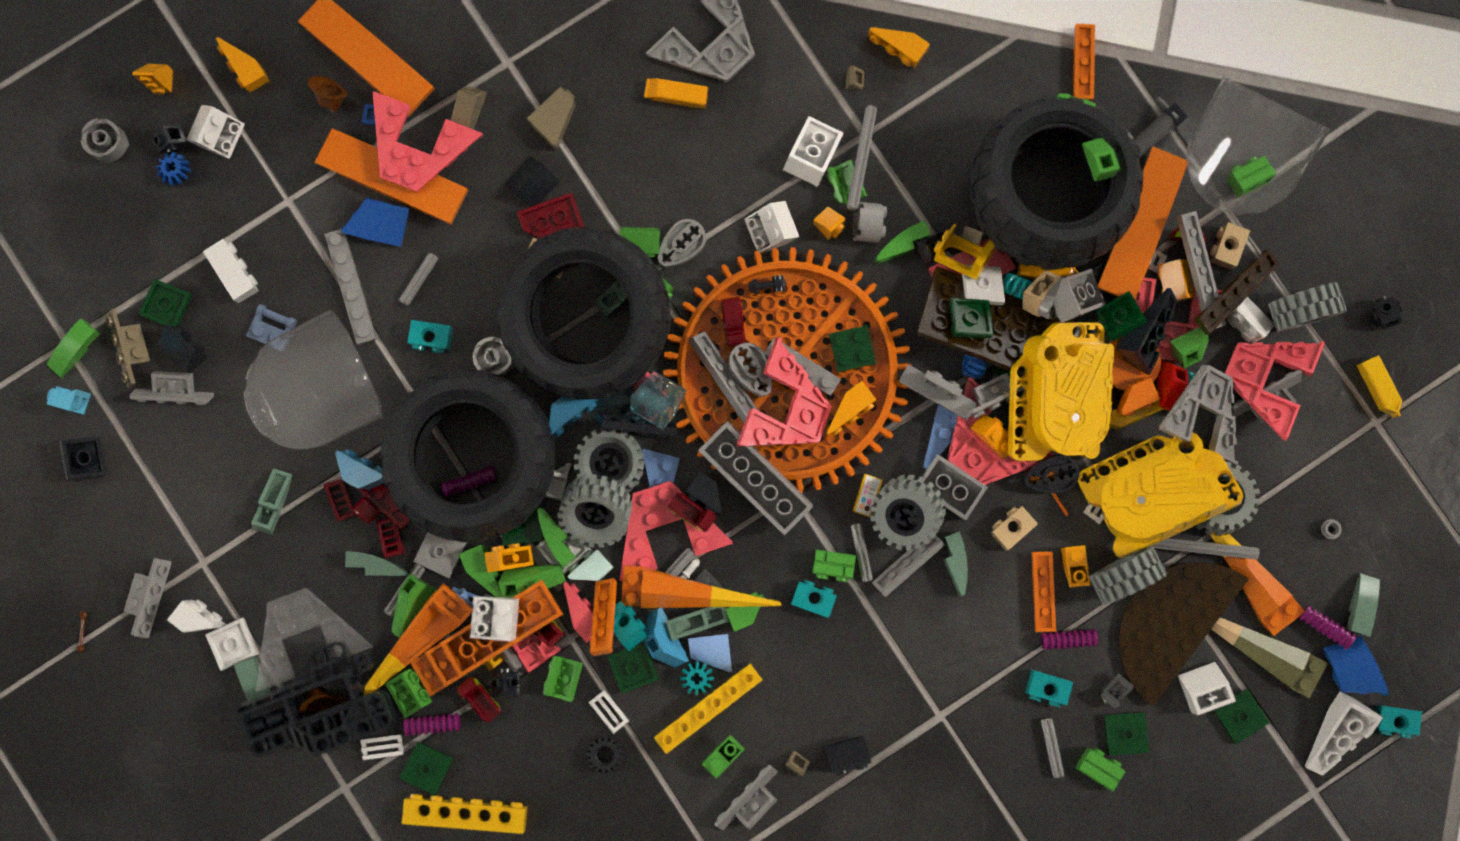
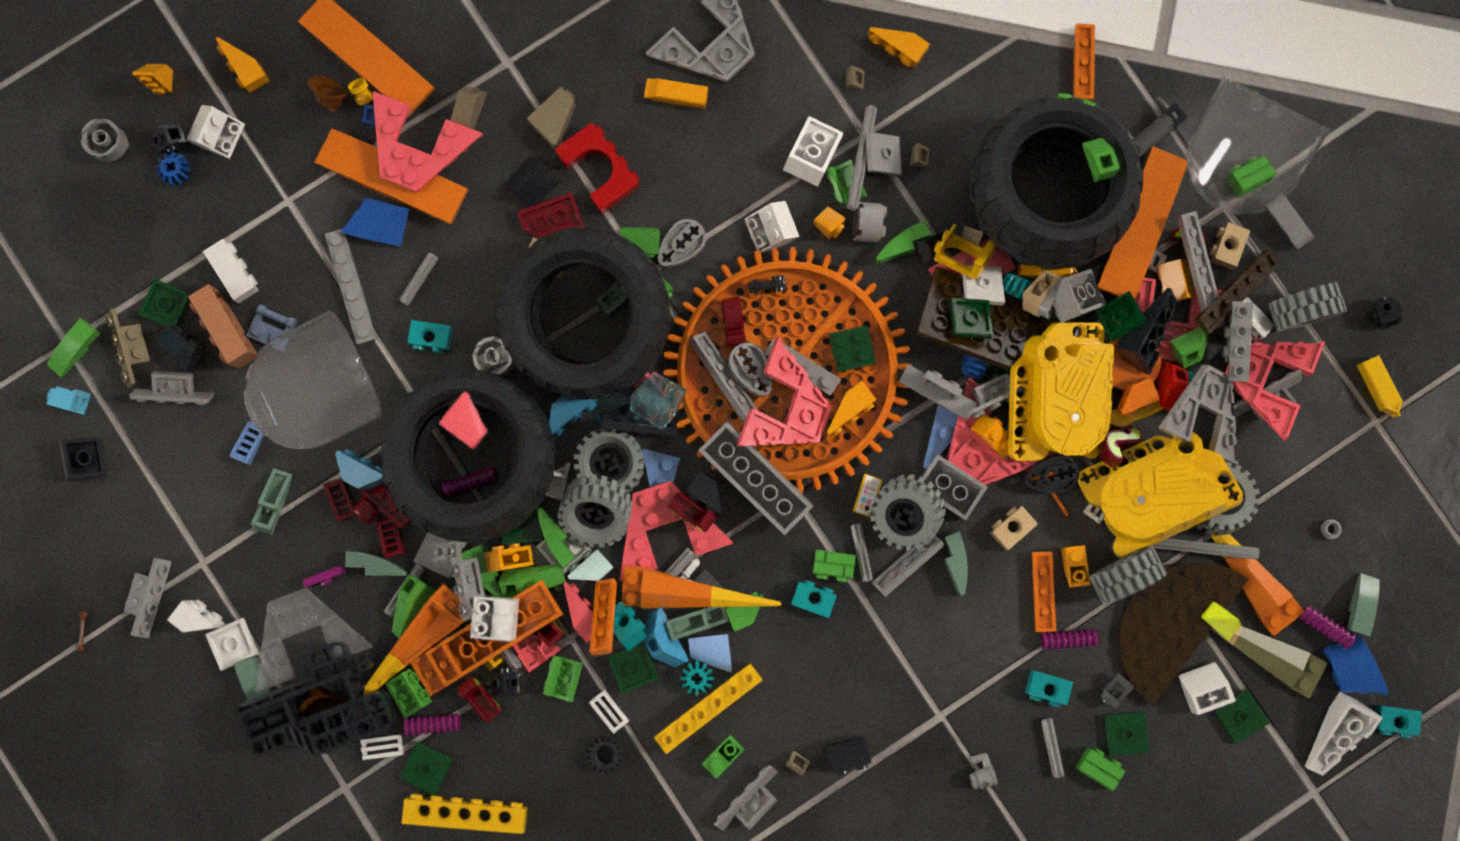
(223, 327): none -> nougat brick
(242, 439): none -> medium blue slope
(324, 578): none -> magenta plate
(360, 89): none -> yellow wheel
(464, 421): none -> coral slope
(467, 579): none -> light grey bracket
(590, 142): none -> red arch
(883, 154): none -> light grey plate
(919, 156): none -> dark tan slope
(983, 777): none -> light grey piece
(1118, 440): none -> dark red animal
(1221, 620): none -> neon yellow slope
(1238, 341): none -> light grey bracket
(1289, 221): none -> light grey beam

